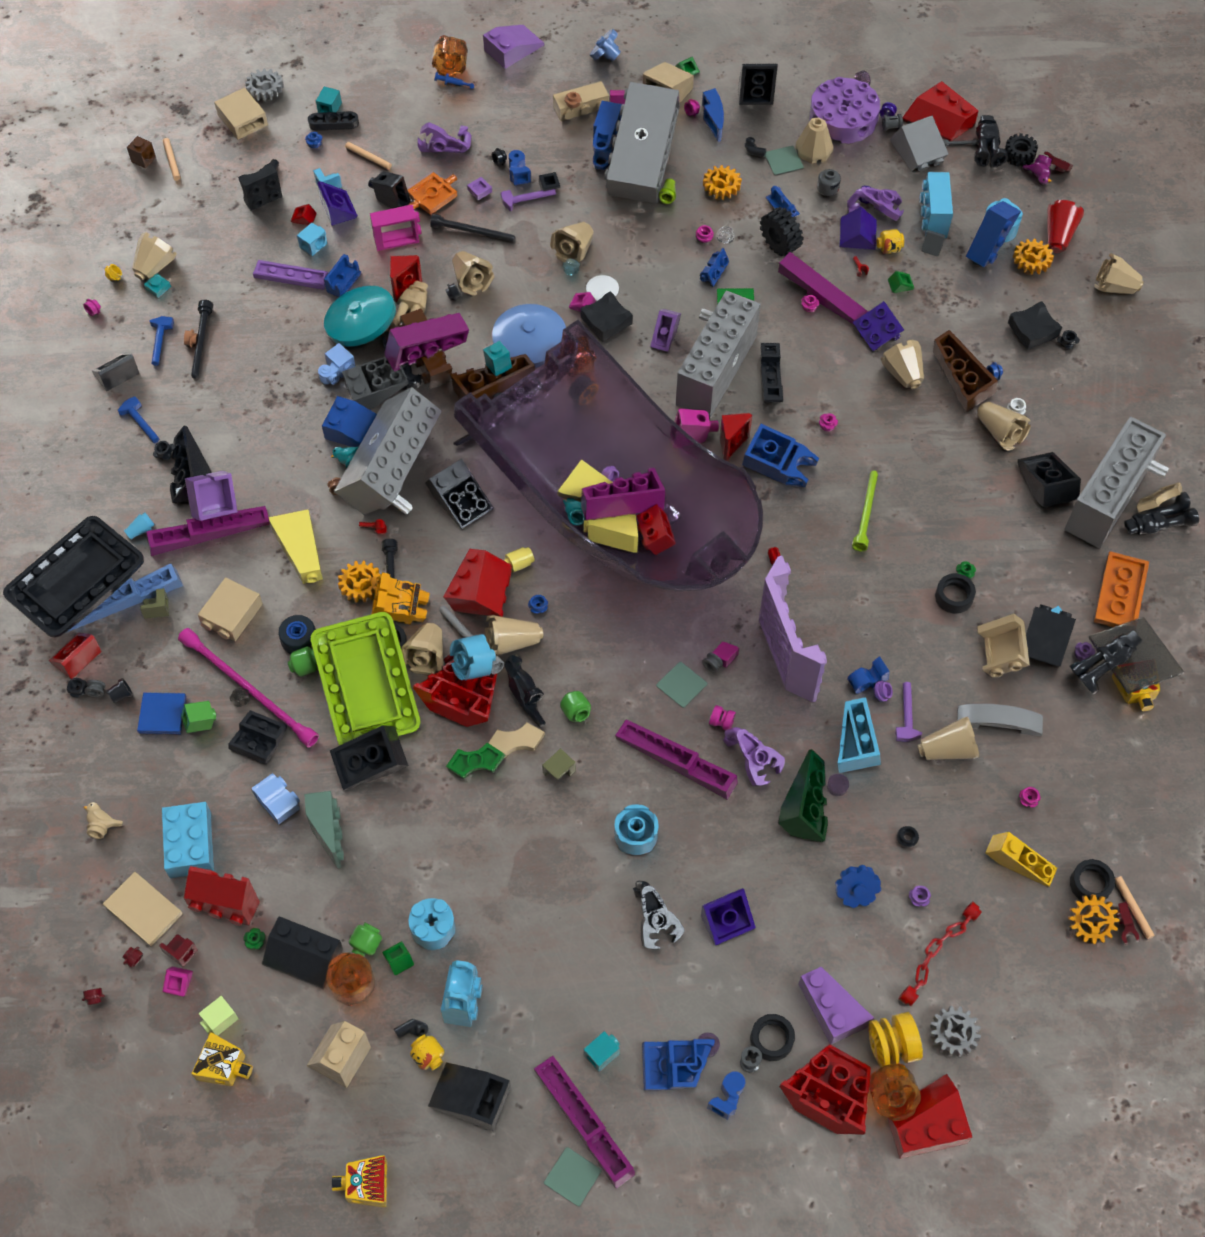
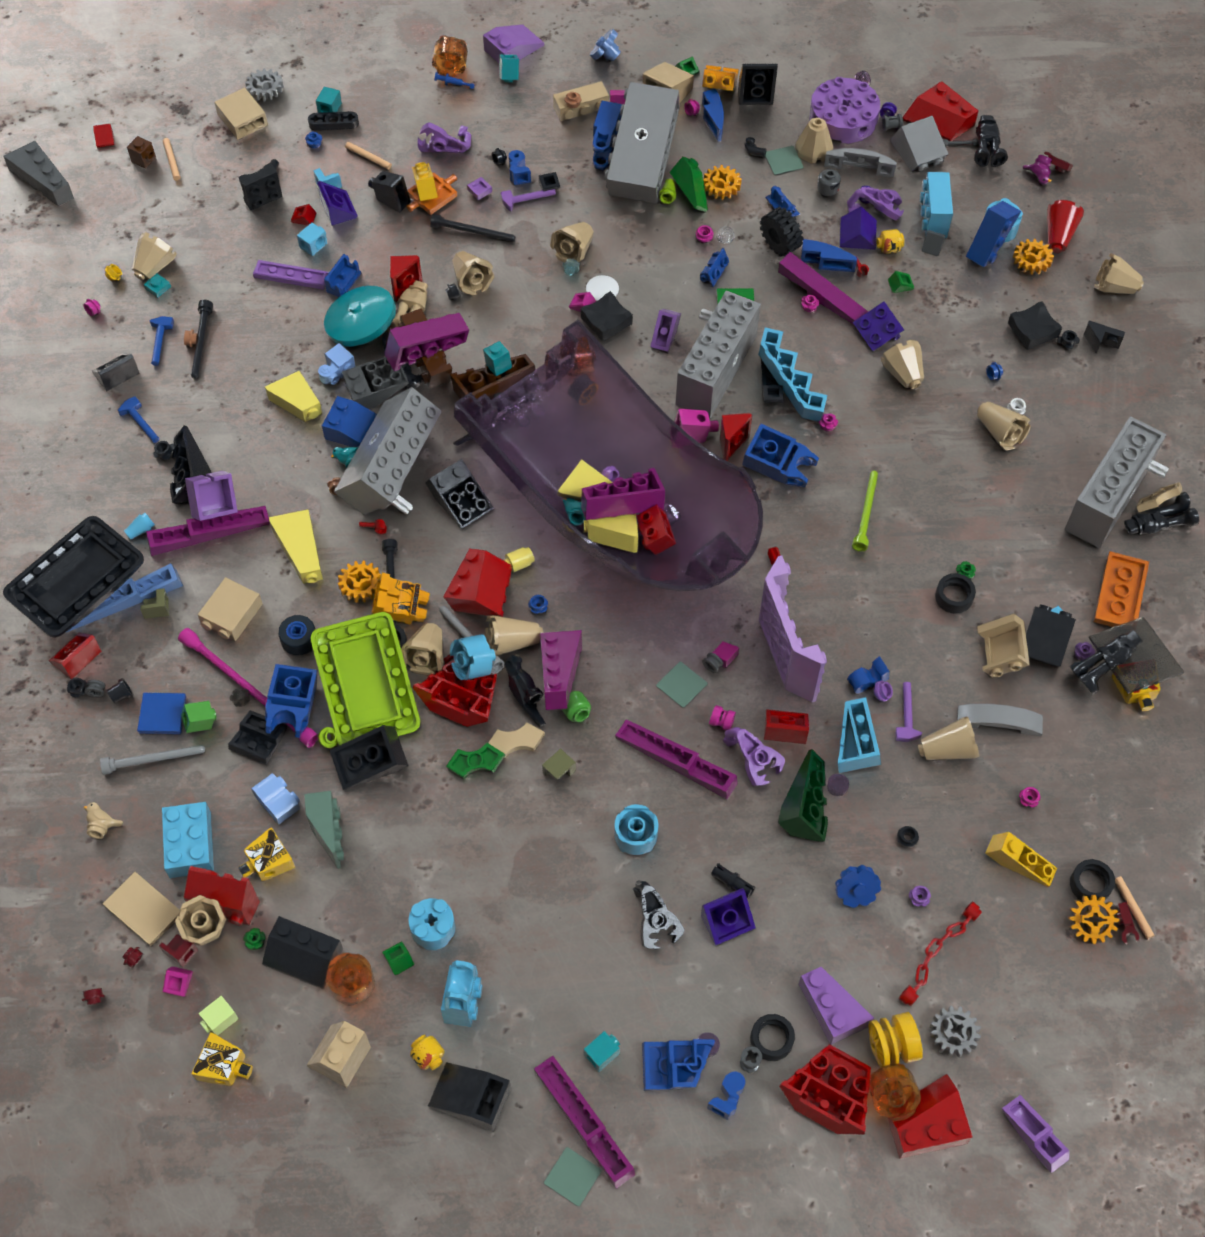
(38, 170): none -> dark grey wedge
(103, 135): none -> red slope
(109, 765): none -> light grey piece
(200, 920): none -> tan cone
(266, 857): none -> torso
(290, 697): none -> blue brick
(294, 396): none -> light yellow slope
(303, 662): bright green head -> none
(322, 737): none -> lime plate
(364, 1182): torso -> none
(365, 939): bright green head -> none
(396, 237): dark pink window -> none
(413, 1027): black arm -> none
(424, 181): none -> yellow slope
(509, 67): none -> teal brick
(529, 331): medium blue dish -> none
(559, 664): none -> magenta wedge
(691, 182): none -> green slope
(719, 79): none -> light orange hips
(732, 880): none -> black pin
(786, 726): none -> red slope
(795, 383): none -> medium azure brick
(827, 256): none -> blue slope
(861, 158): none -> light grey slope
(964, 371): reddish brown wedge -> none
(1024, 143): black tyre -> none
(1036, 1134): none -> medium lavender slope
(1050, 479): black slope -> none
(1101, 334): none -> black slope

